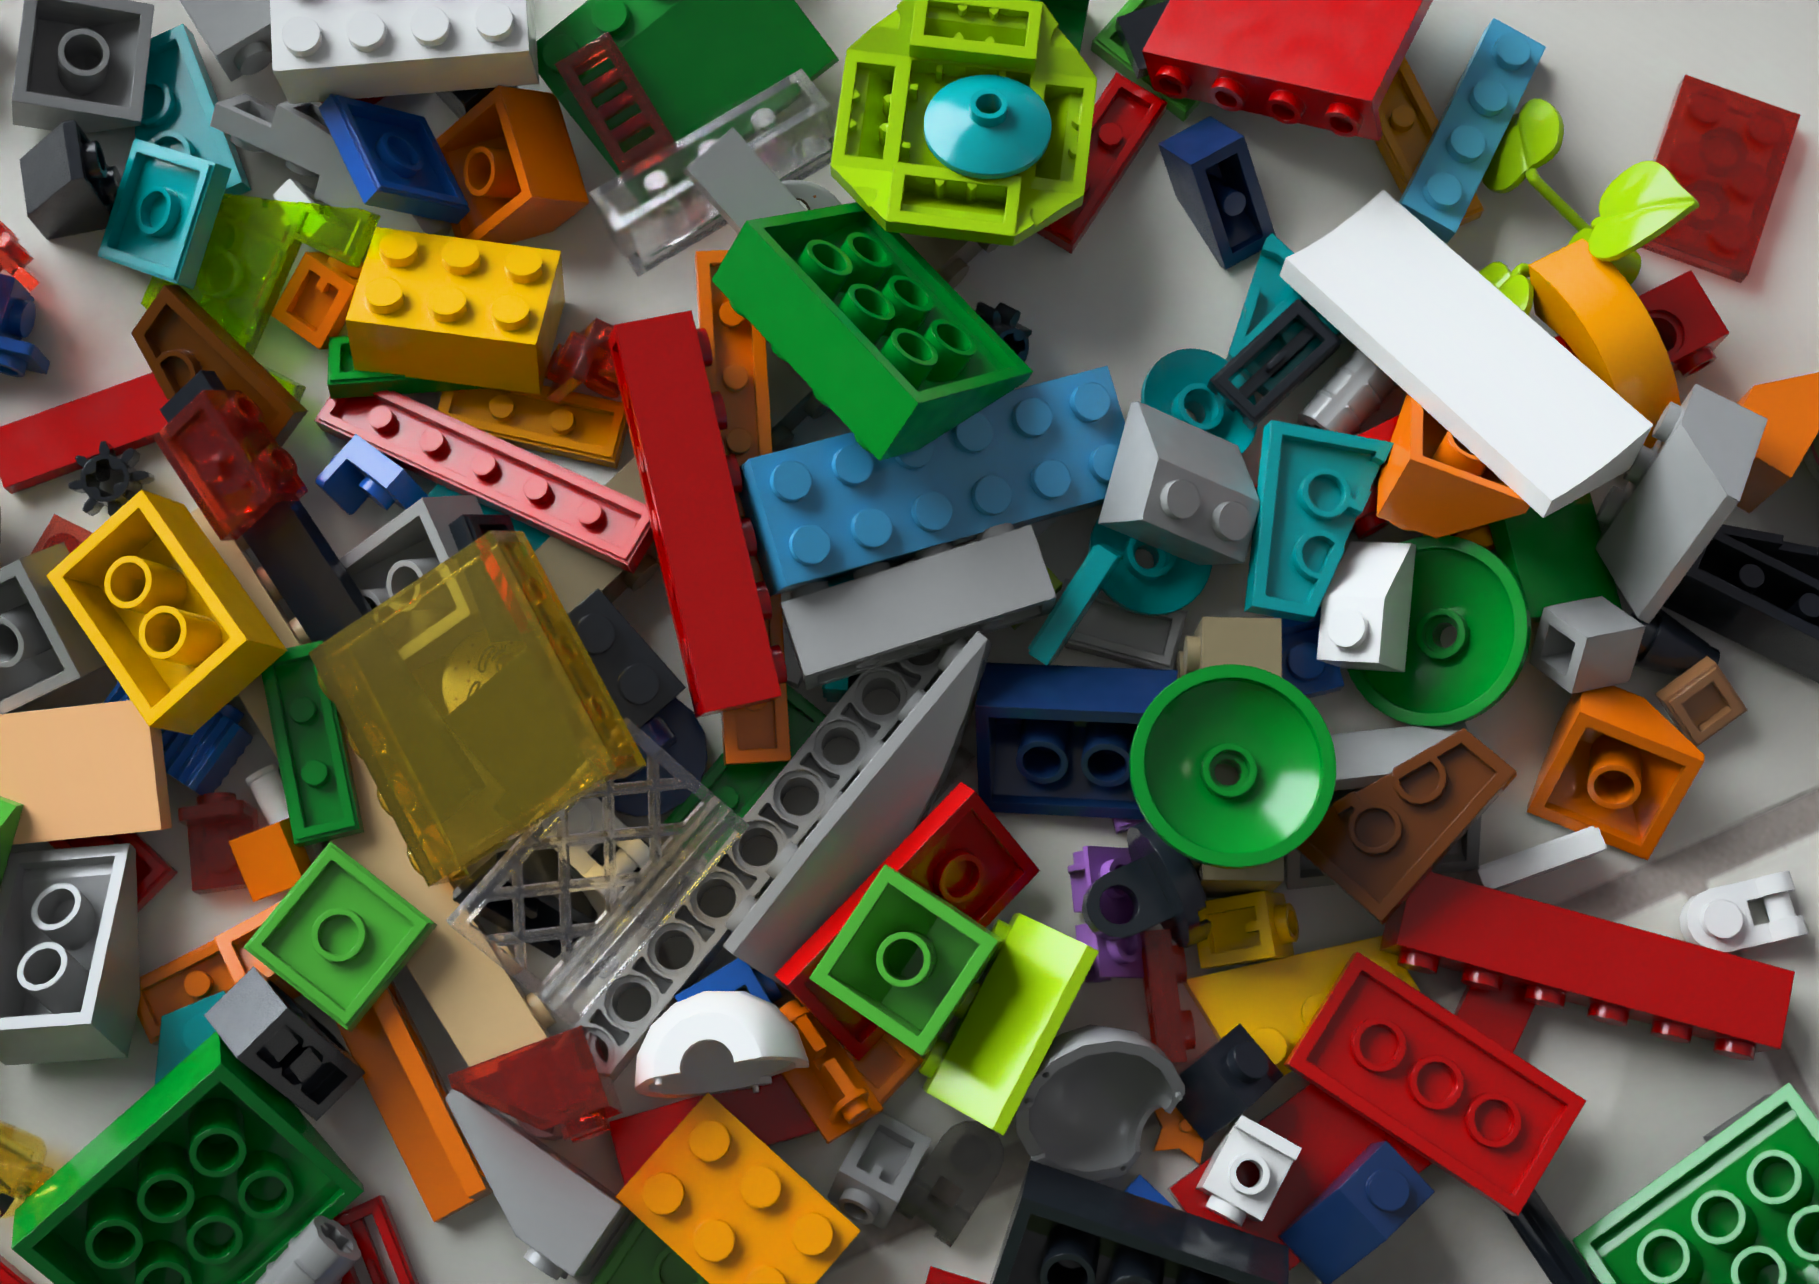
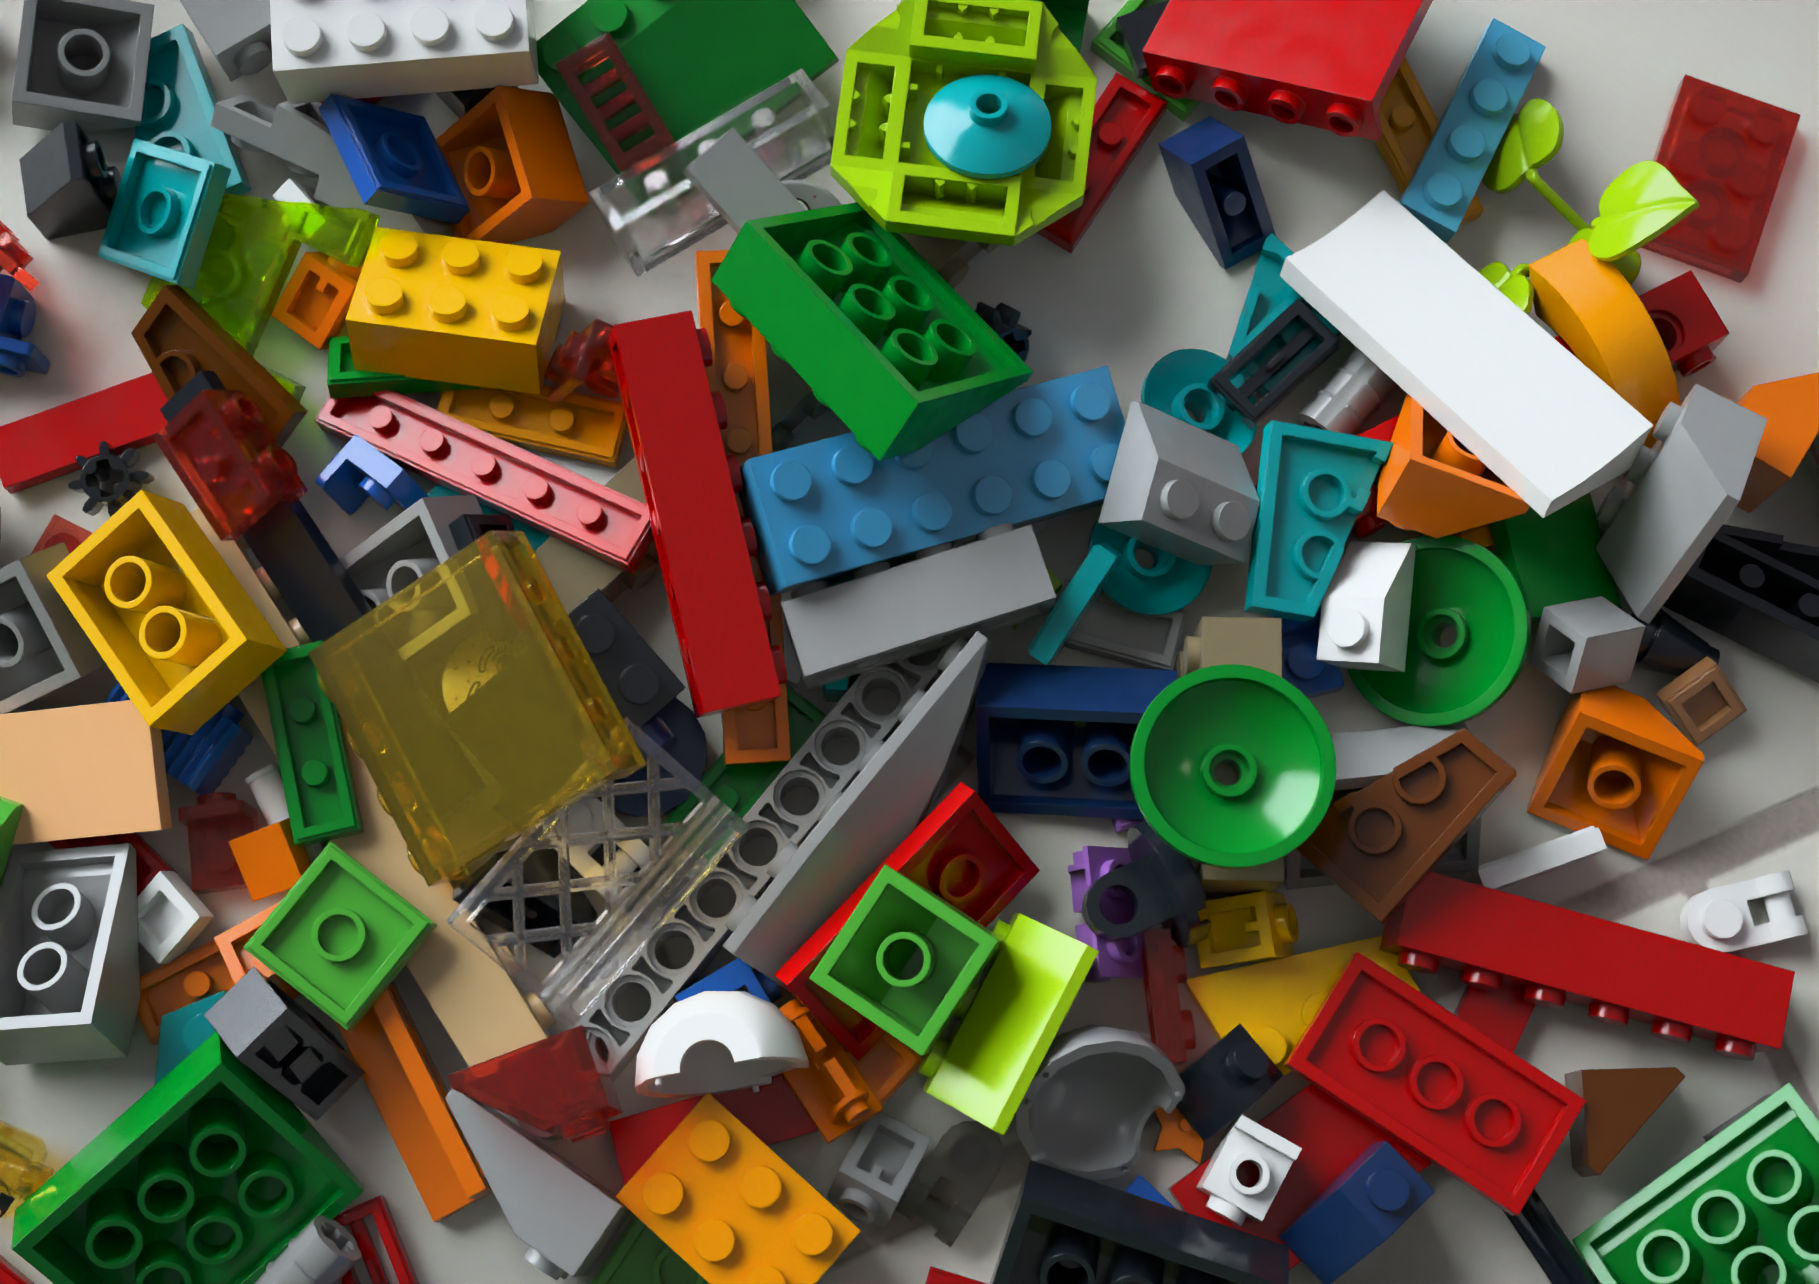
(169, 917): none -> white plate
(1614, 1111): none -> reddish brown slope

